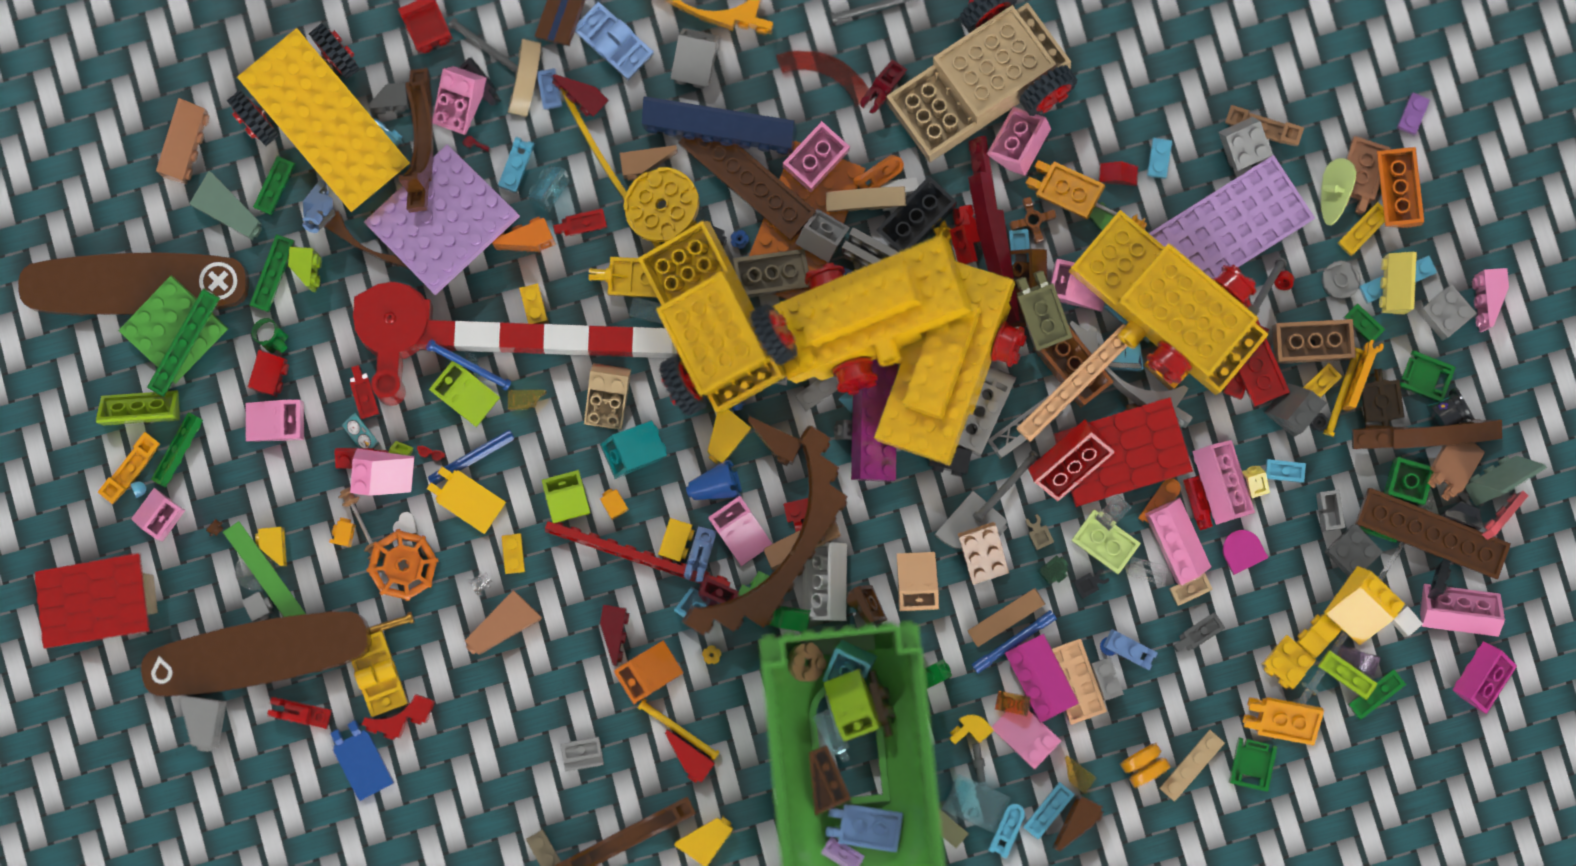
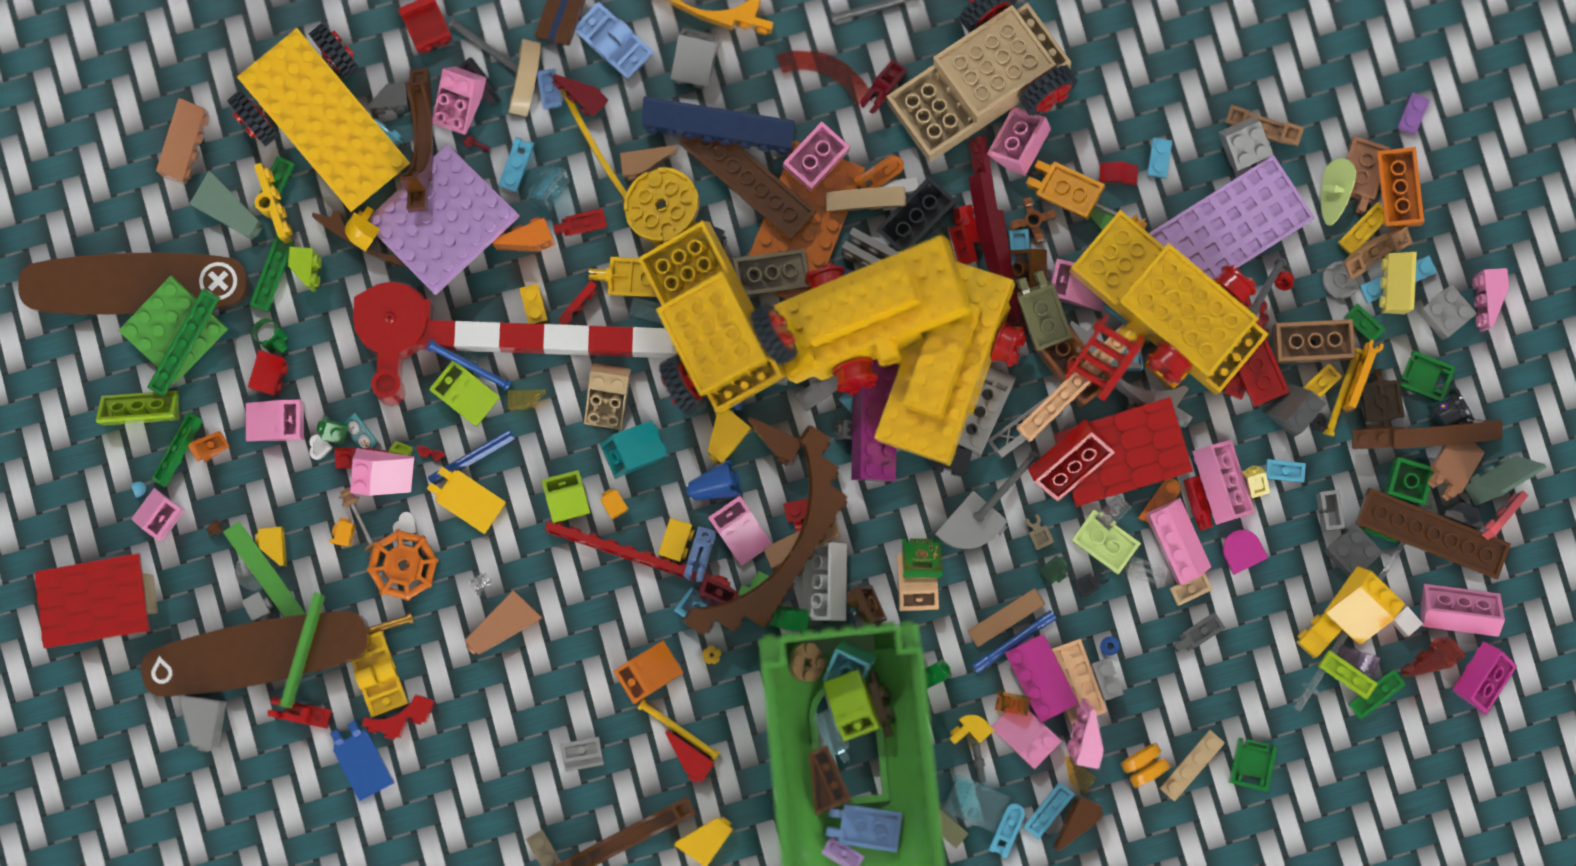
(130, 468): light orange slope -> none
(208, 446): none -> orange slope
(272, 196): none -> yellow plate
(302, 650): none -> bright green tile
(317, 208): medium blue plate -> none
(319, 447): none -> white tile
(332, 430): none -> green bracket
(360, 230): none -> yellow brick
(363, 394): red hinge -> none
(513, 553): yellow plate -> none
(576, 306): none -> red hinge
(612, 626): dark red slope -> none
(739, 234): blue plate -> none
(822, 235): light grey slope -> none
(921, 552): none -> green container
(943, 229): yellow plate -> none
(983, 553): plate -> none
(1086, 741): none -> bright pink slope
(1114, 373): none -> red fence
(1129, 649): medium blue plate -> none
(1263, 317): none -> red piece
(1284, 720): light orange tile -> none
(1288, 662): yellow plate -> none
(1375, 249): none -> medium nougat slope
(1438, 584): black plate -> none
(1441, 655): none -> clear red slope

